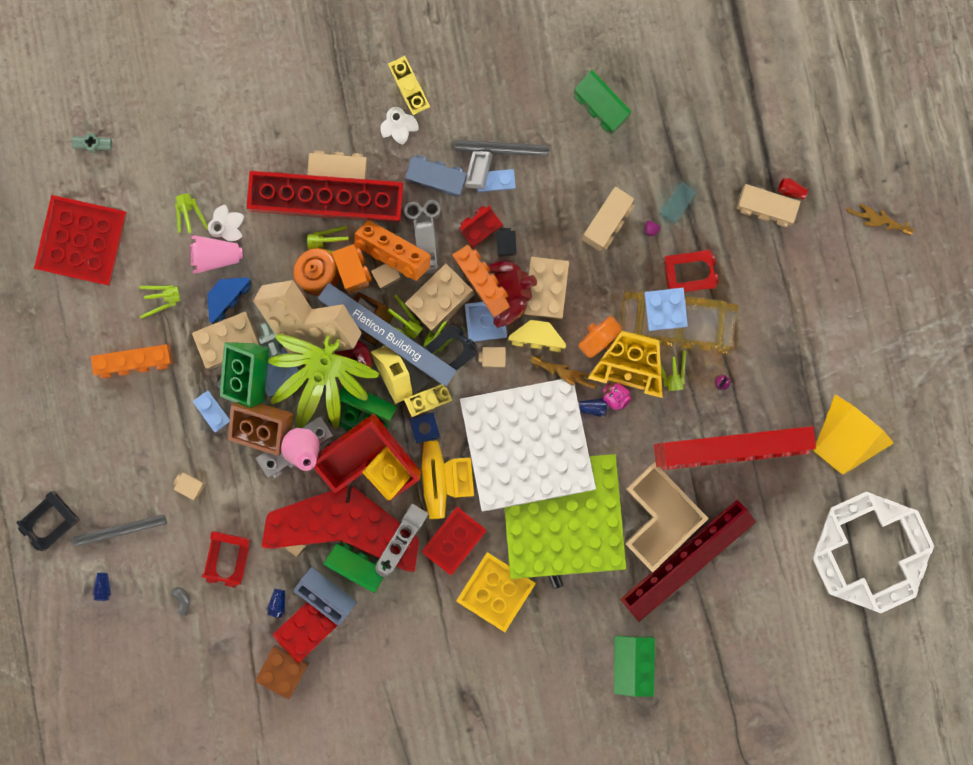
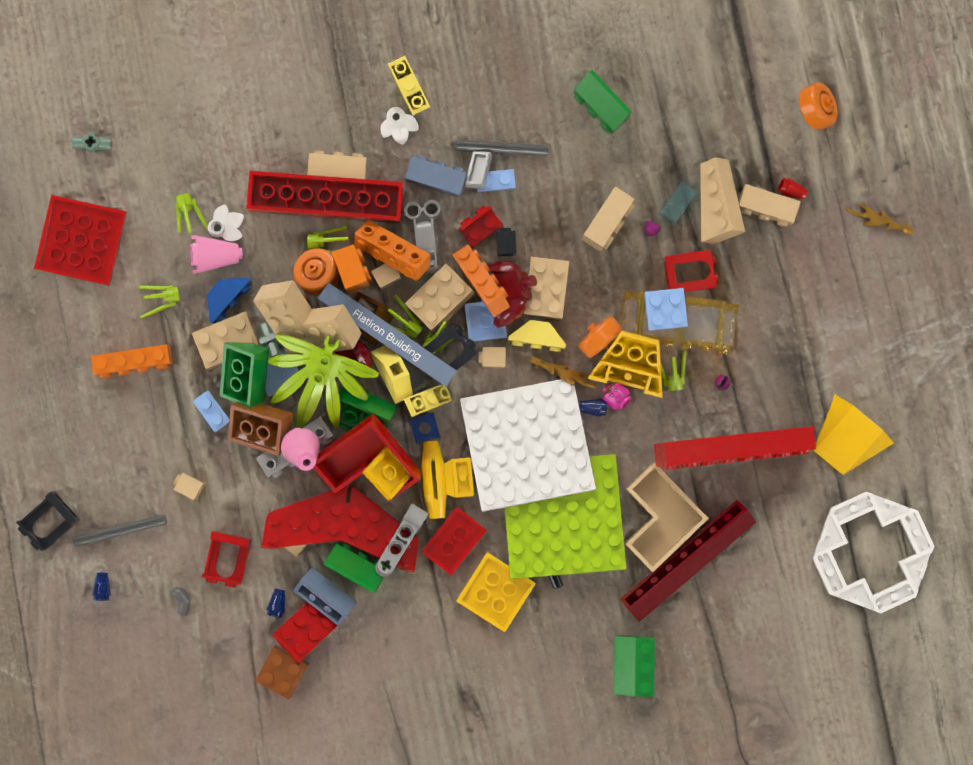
(719, 202): none -> tan wedge
(818, 106): none -> orange wheel

